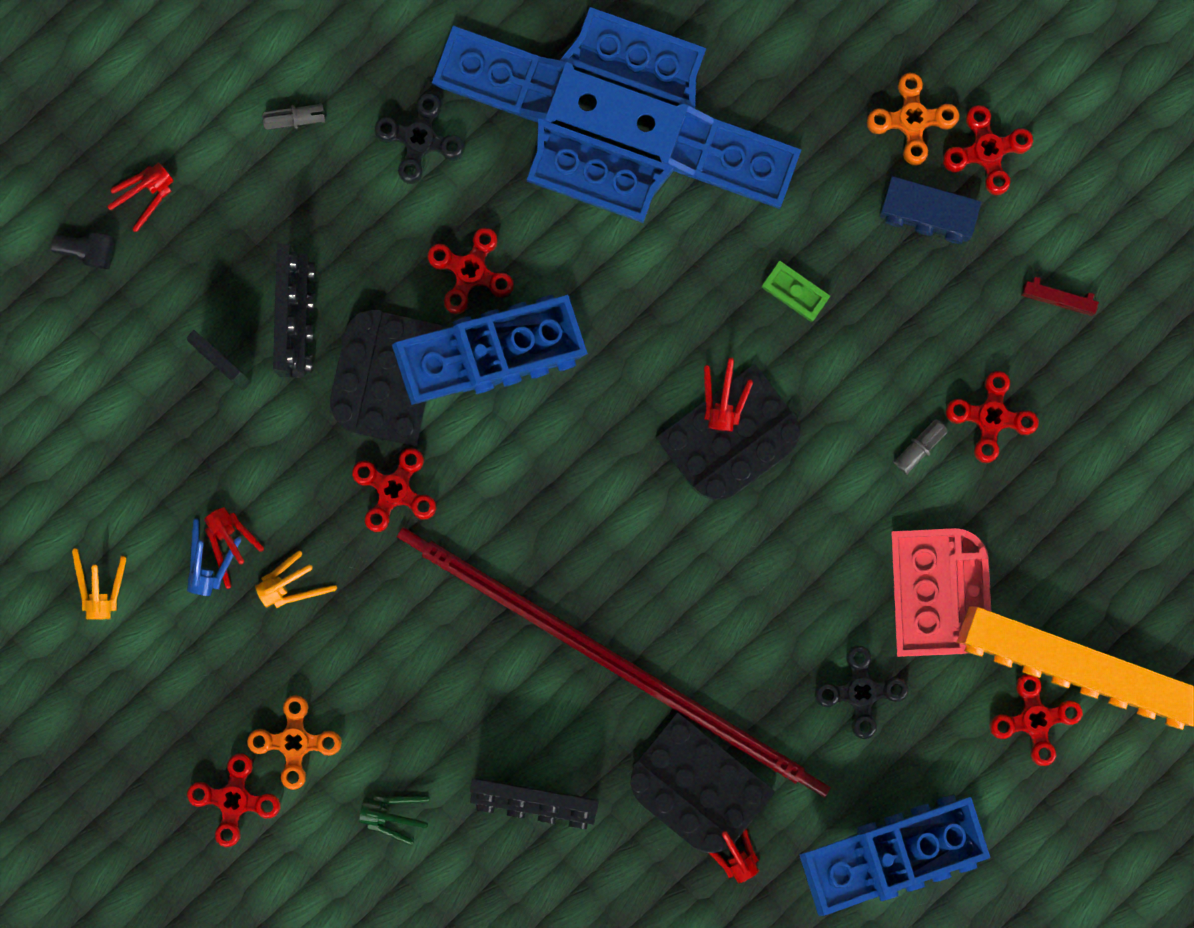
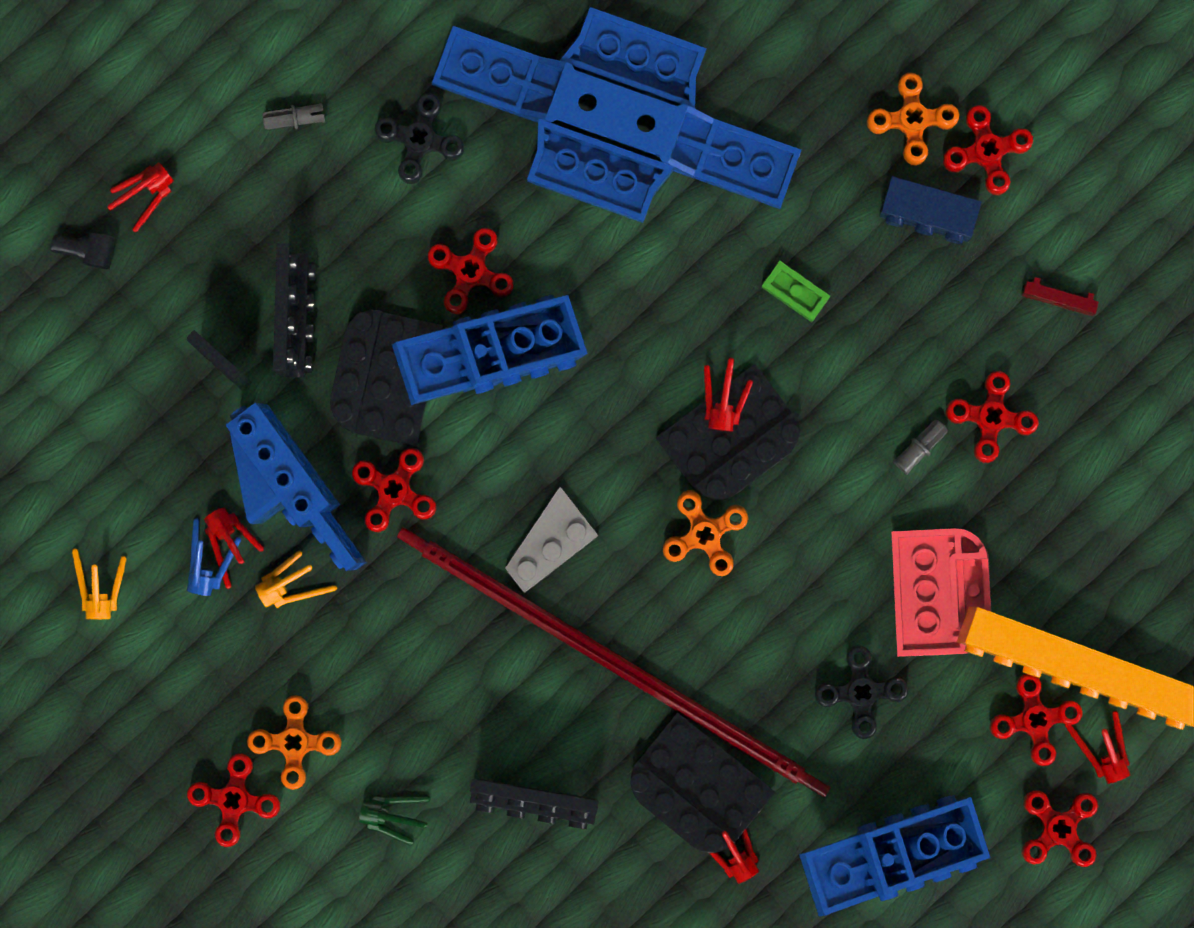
(279, 476): none -> blue wedge
(551, 542): none -> light grey wing
(712, 544): none -> orange gear
(1068, 818): none -> red gear
(1113, 765): none -> red plant

